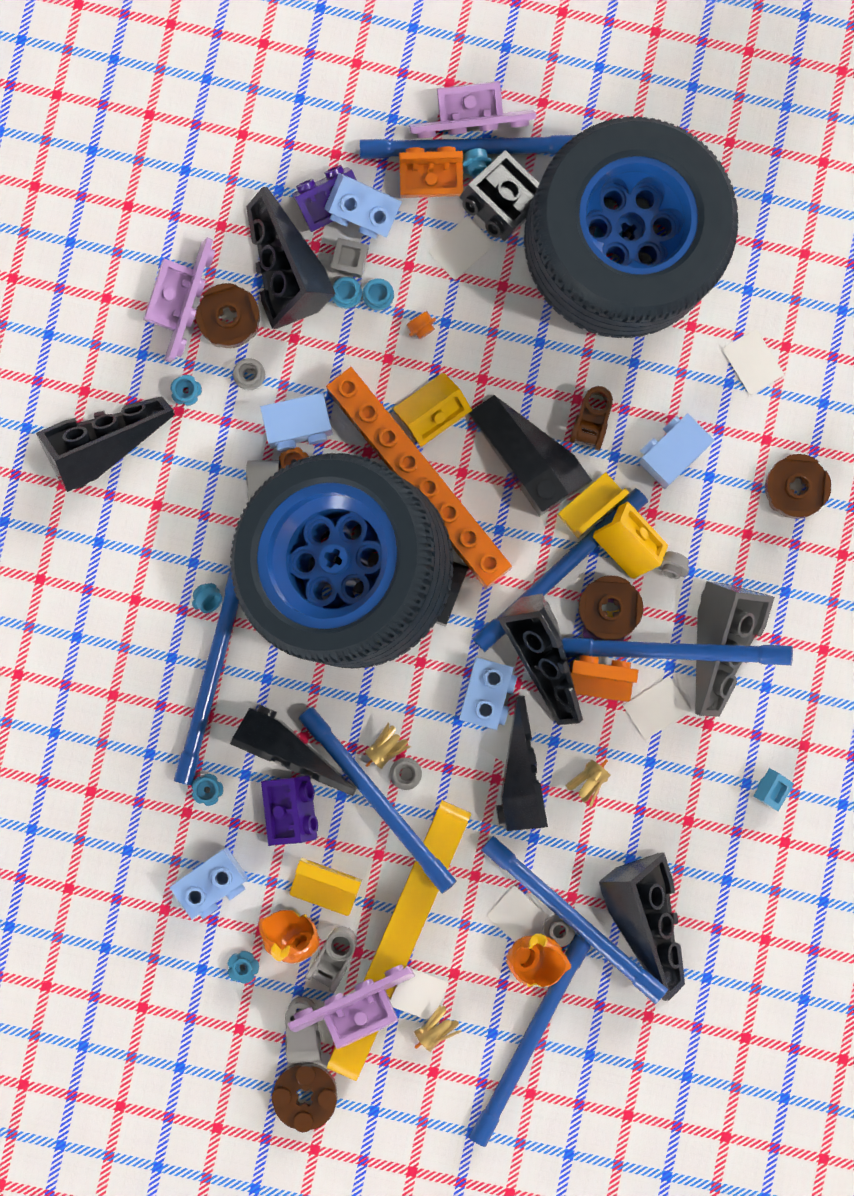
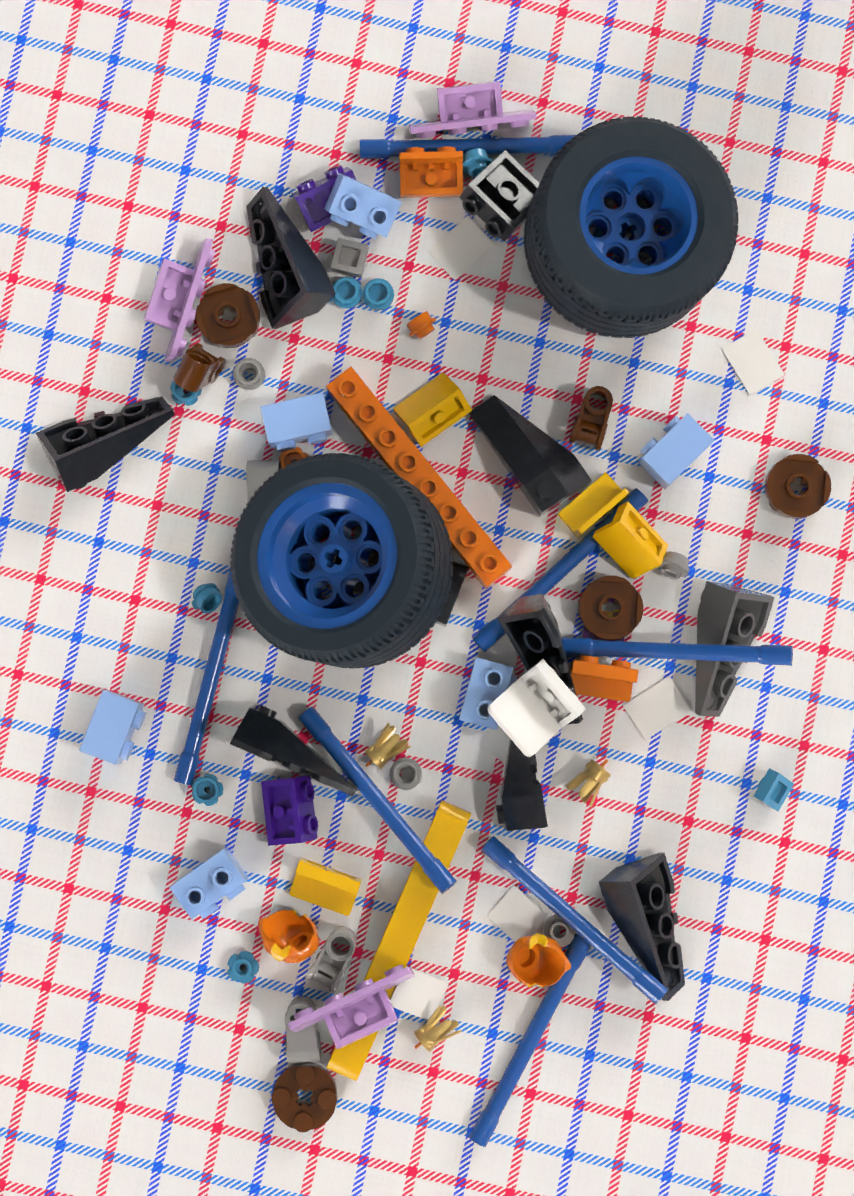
(113, 727): none -> light blue brick
(198, 369): none -> reddish brown piece
(535, 708): none -> white bracket

